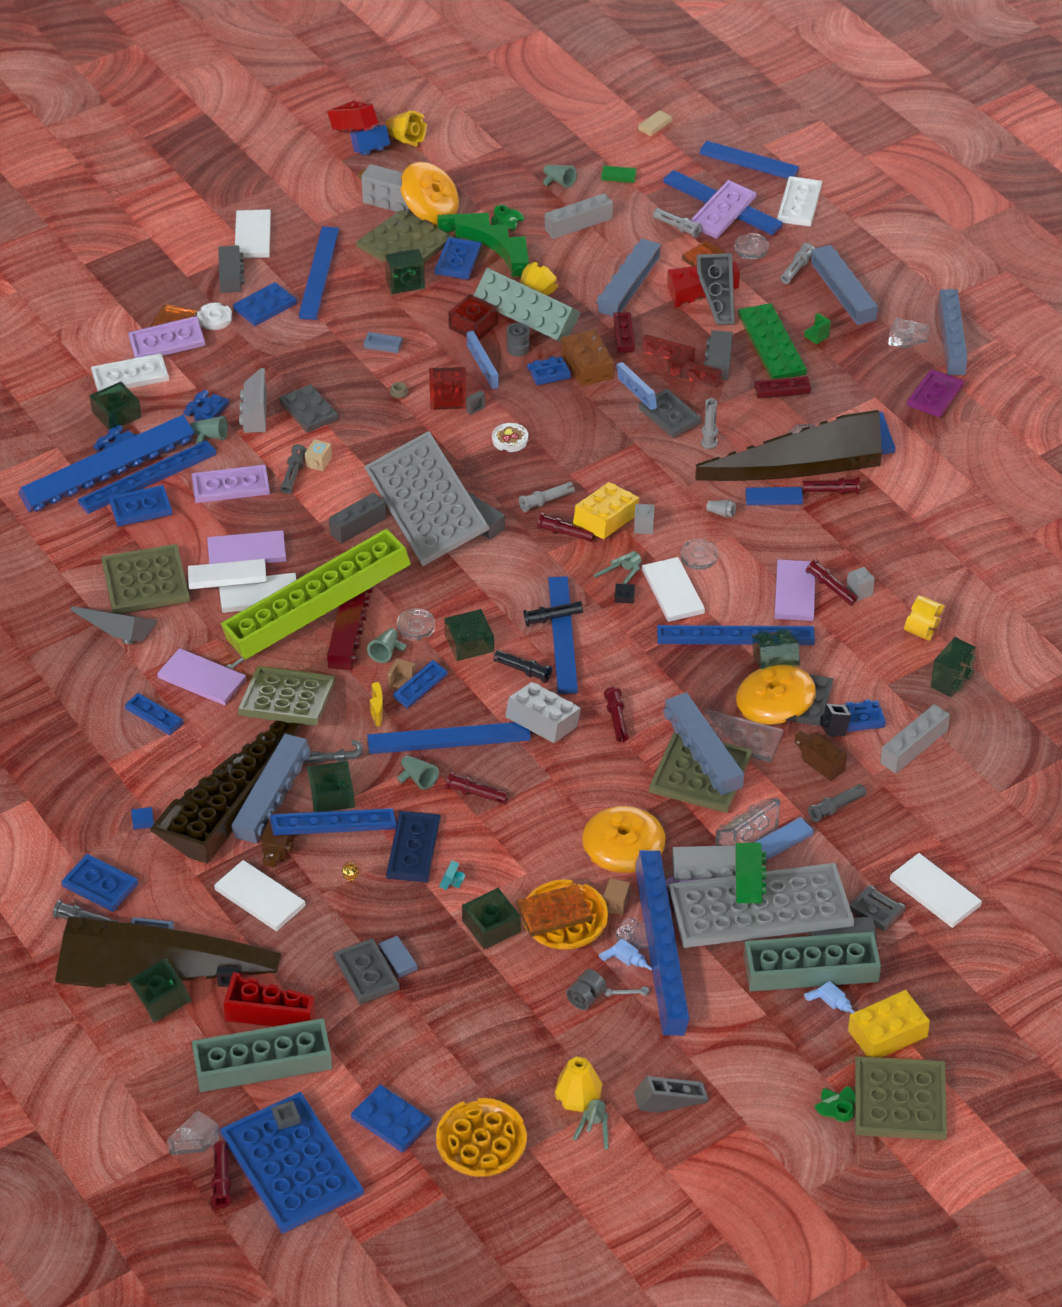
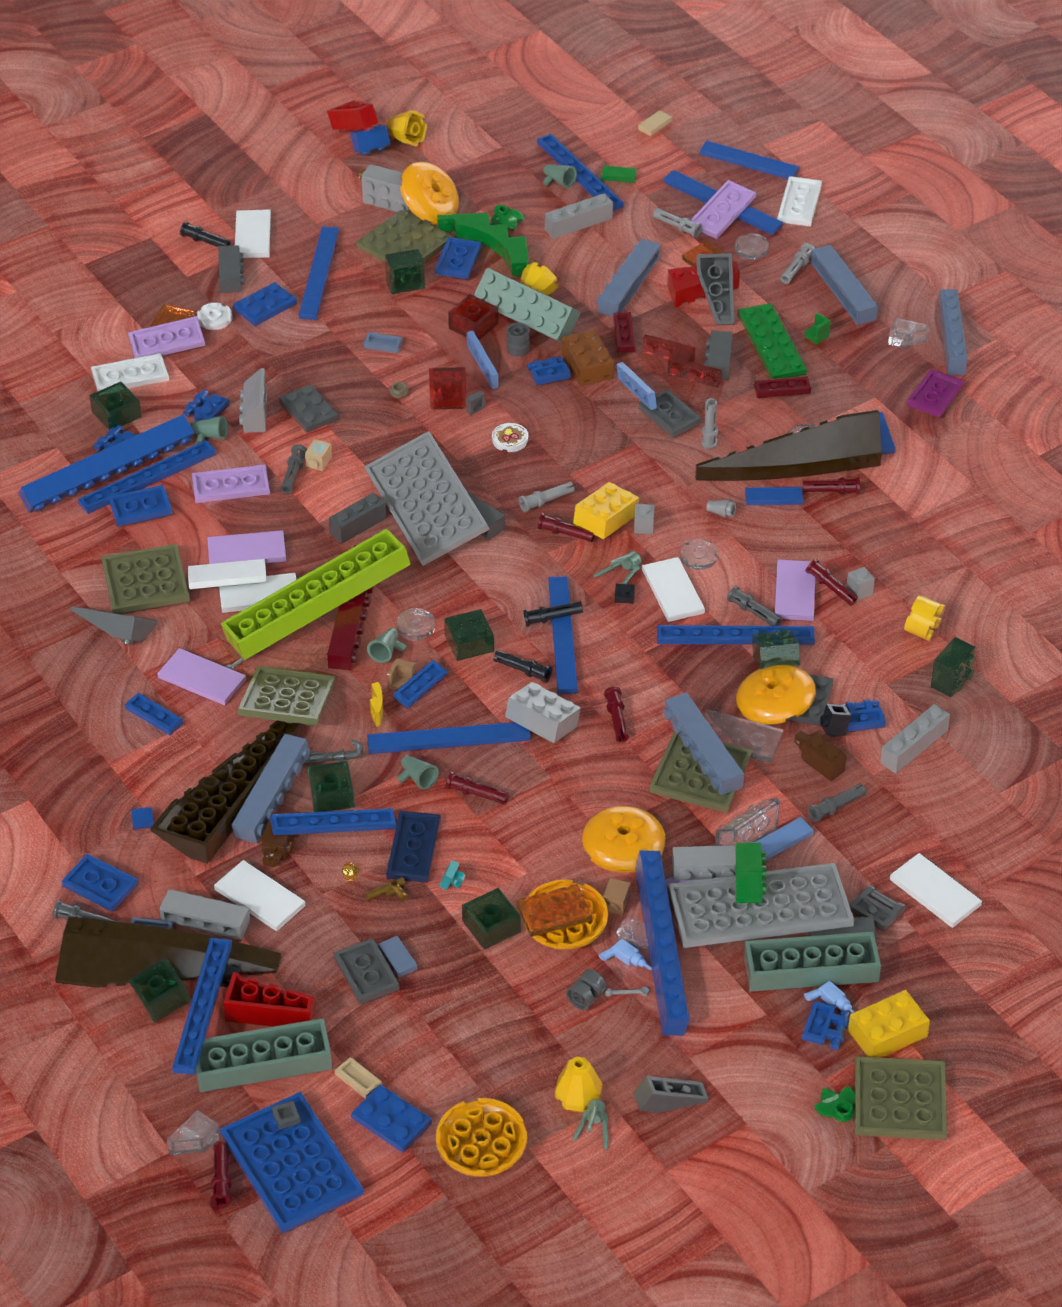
(199, 234): none -> black pin
(202, 1006): none -> blue tile
(205, 914): none -> light grey brick
(357, 1077): none -> tan tile
(389, 889): none -> pearl gold hose
(584, 175): none -> blue tile
(747, 602): none -> dark grey pin
(819, 1022): none -> blue plate

